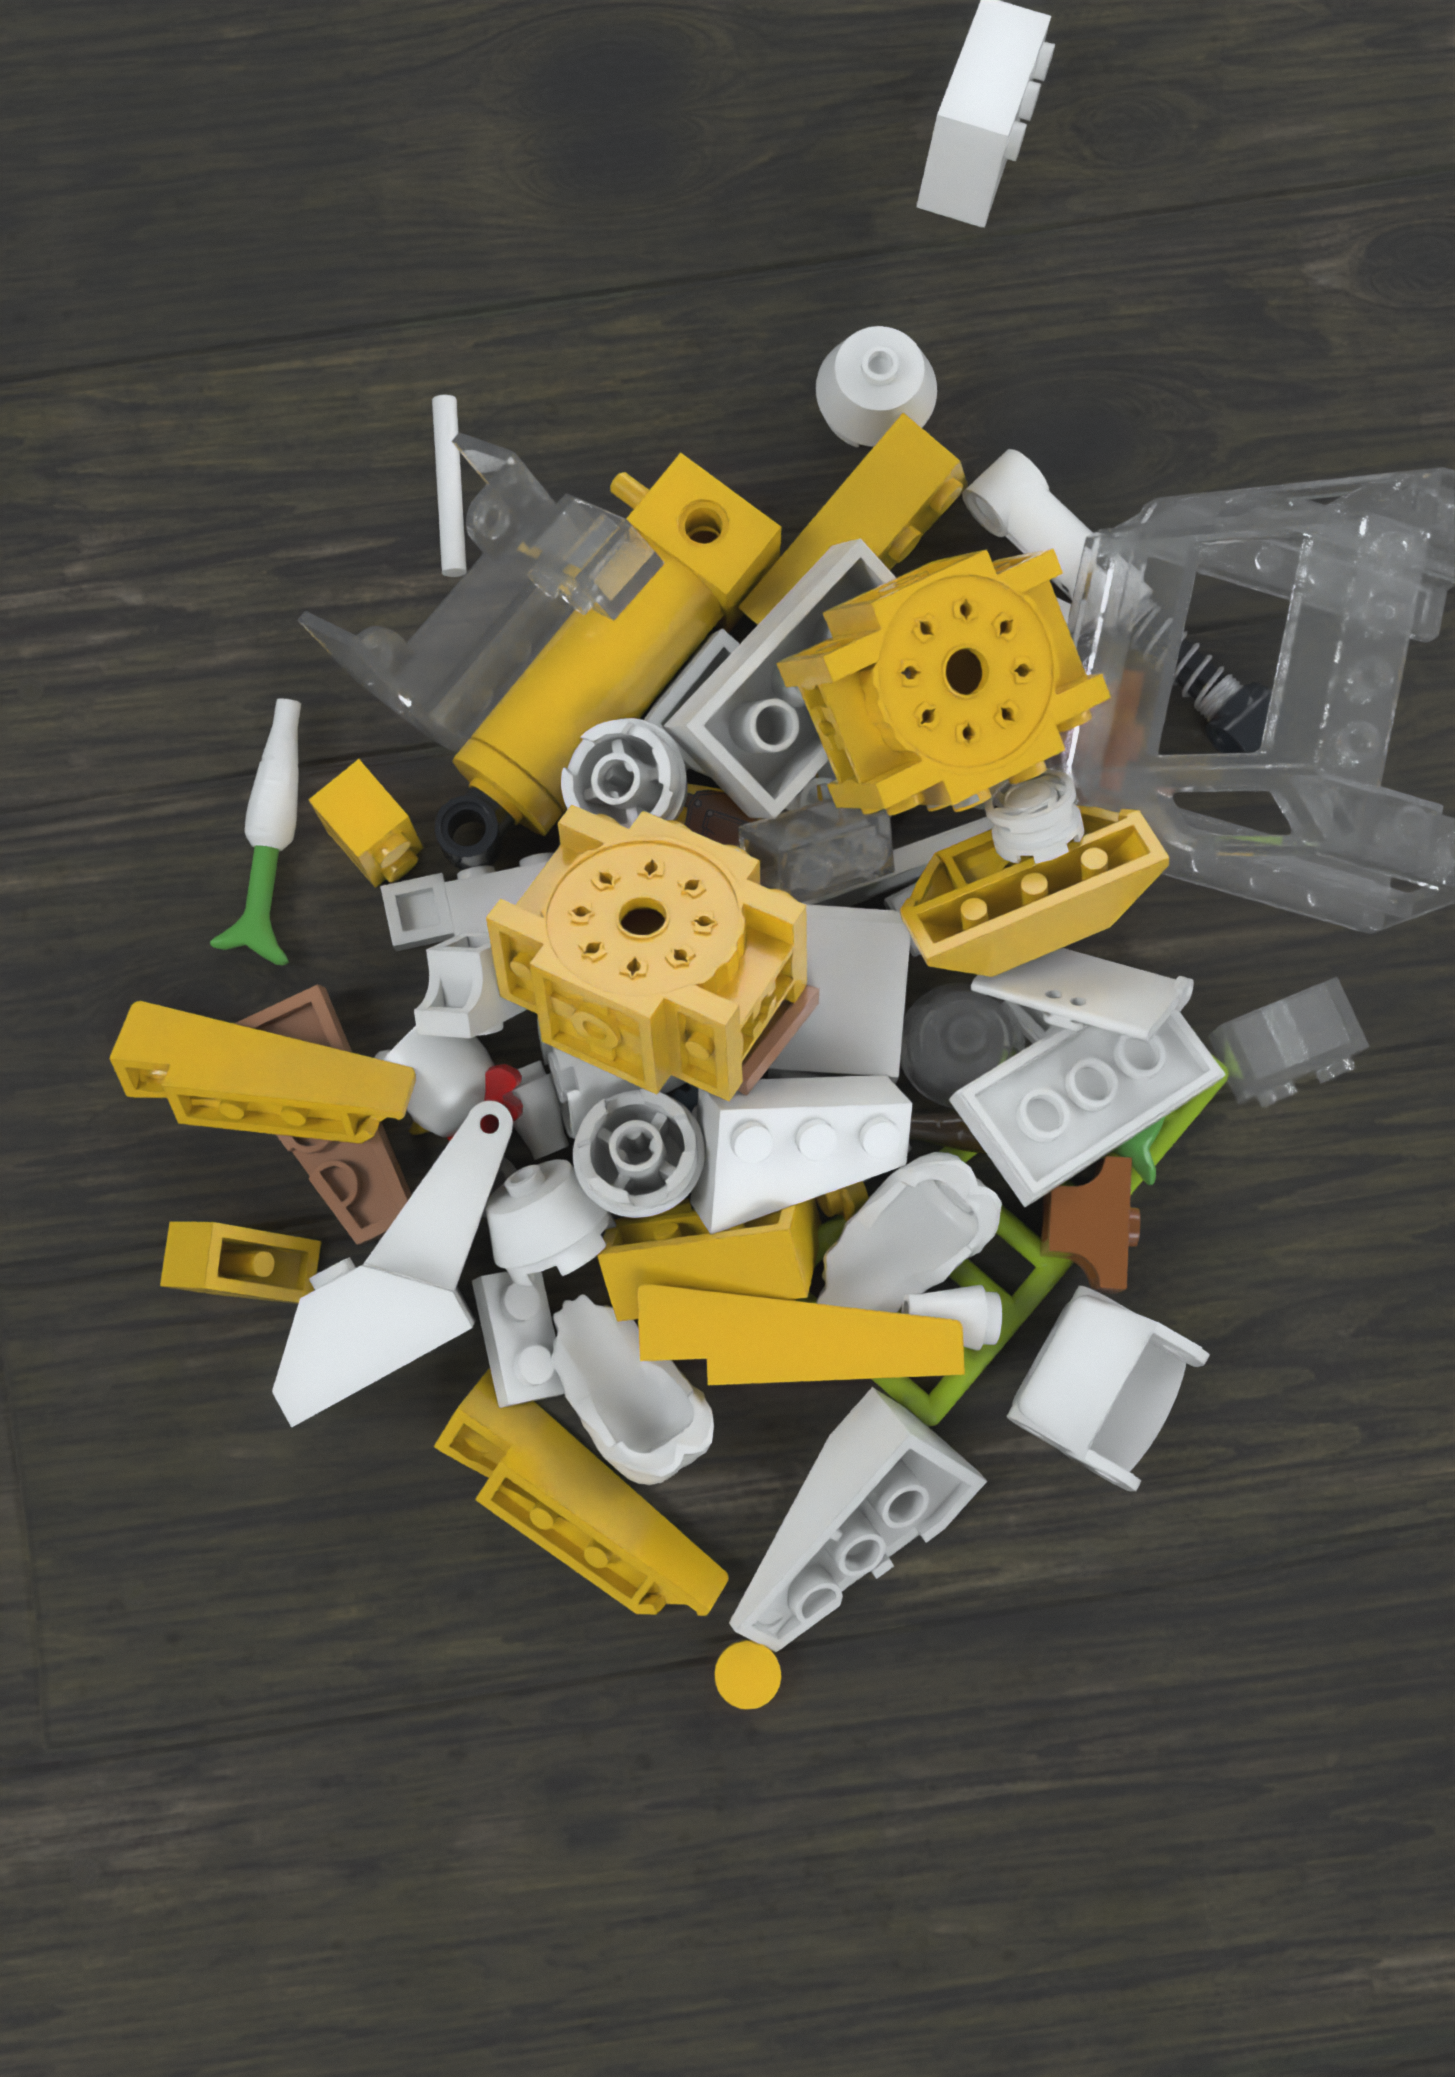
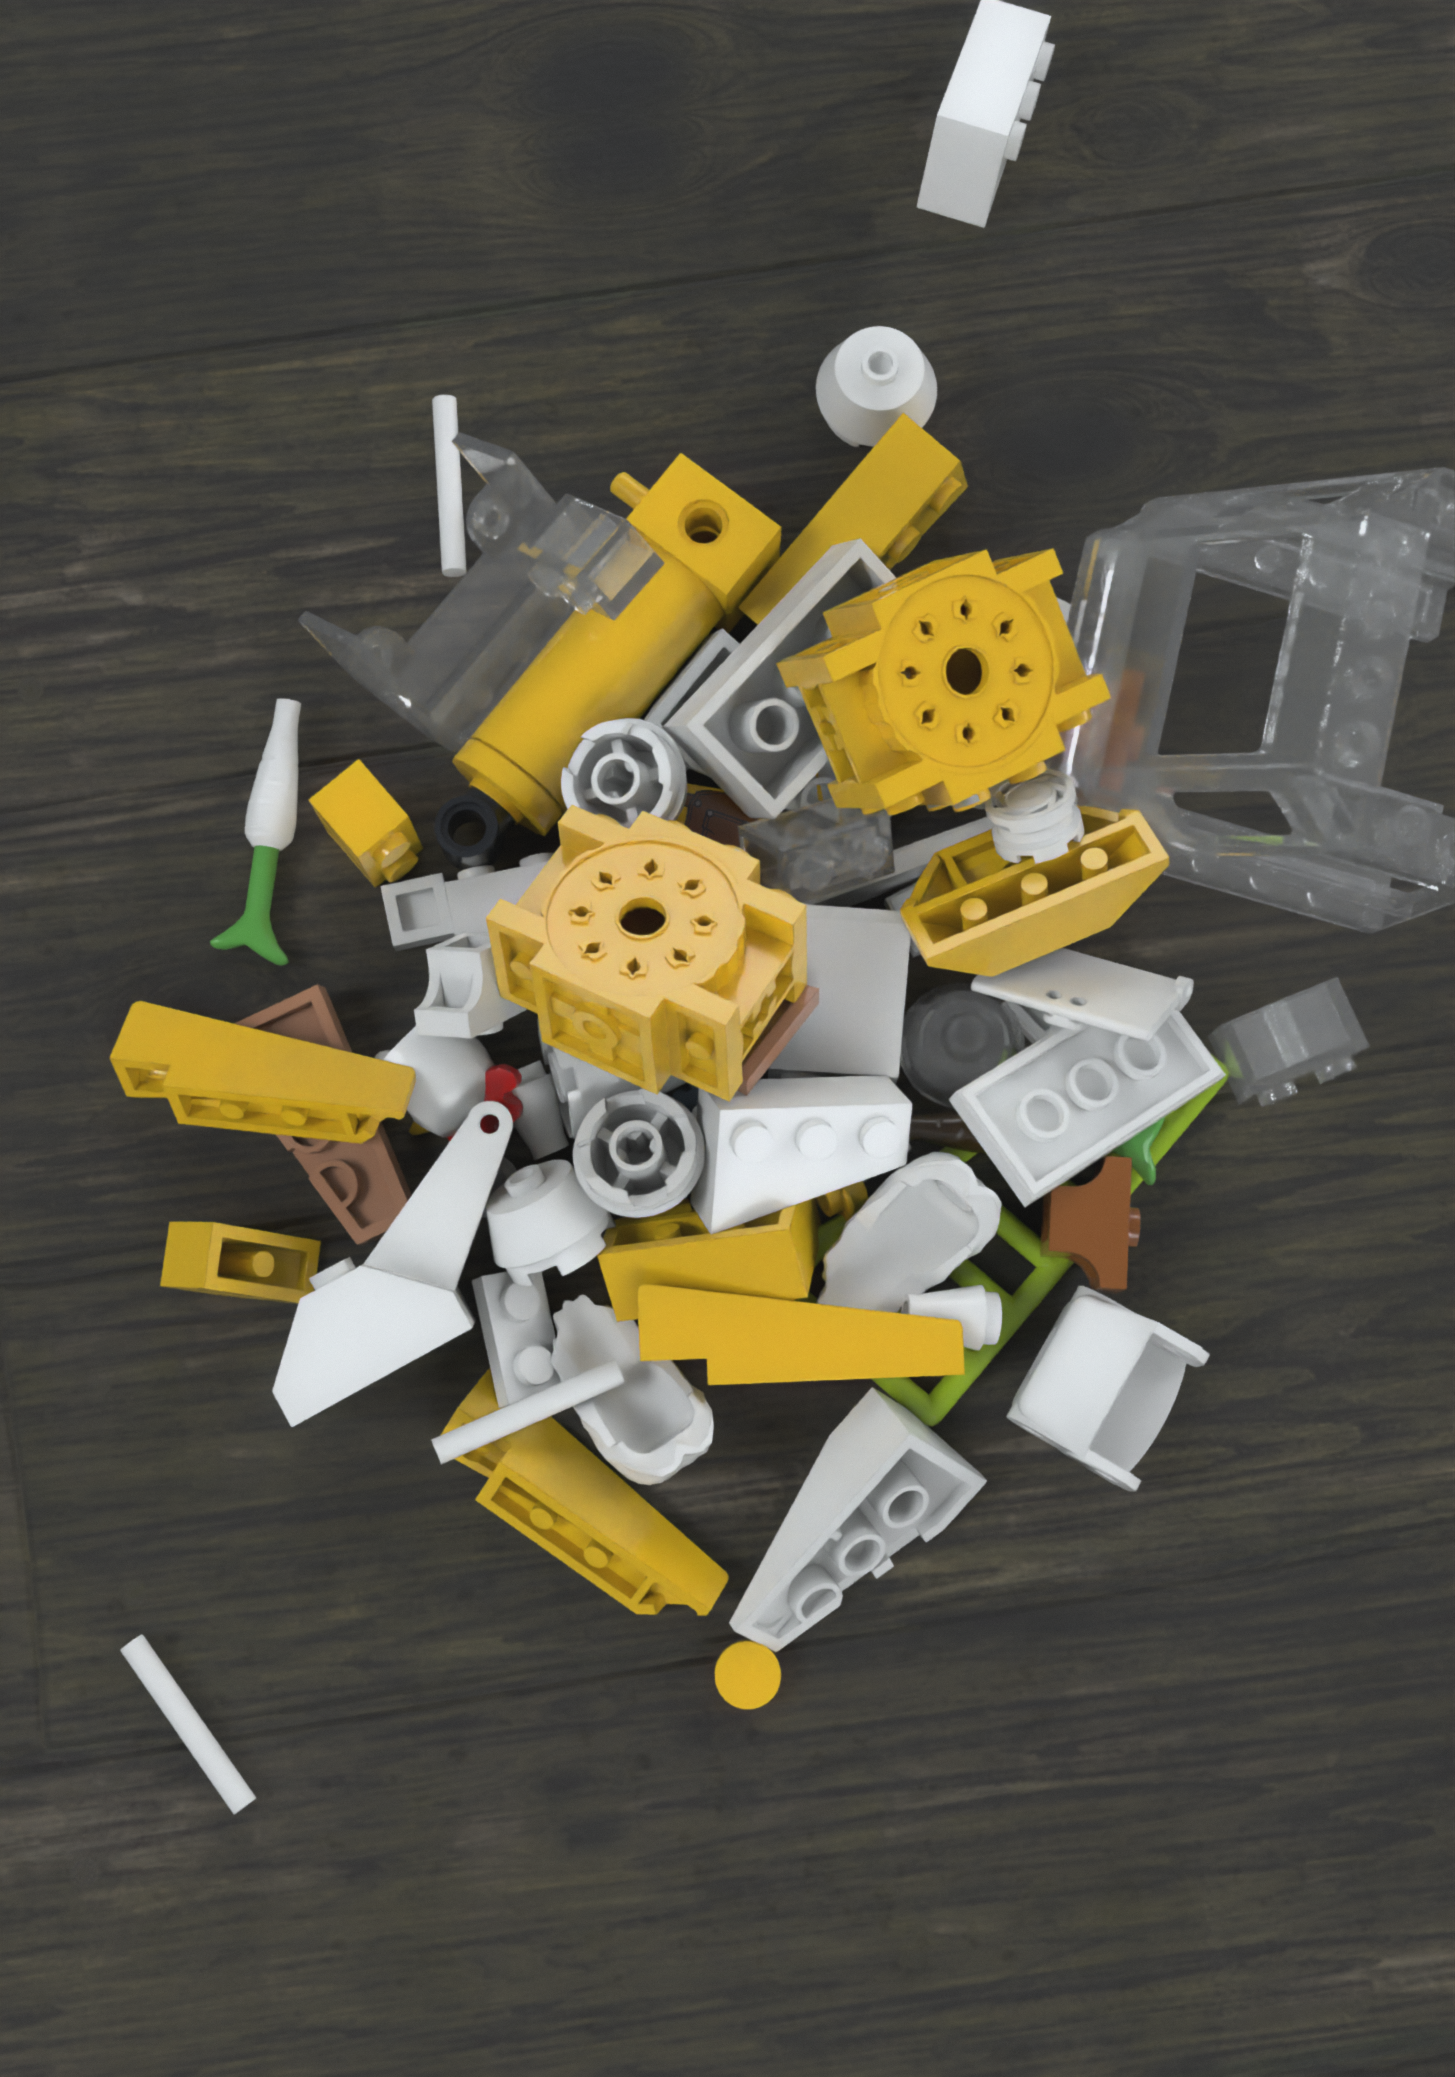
(188, 1724): none -> white bar
(528, 1411): none -> white bar
(1017, 504): piece -> none

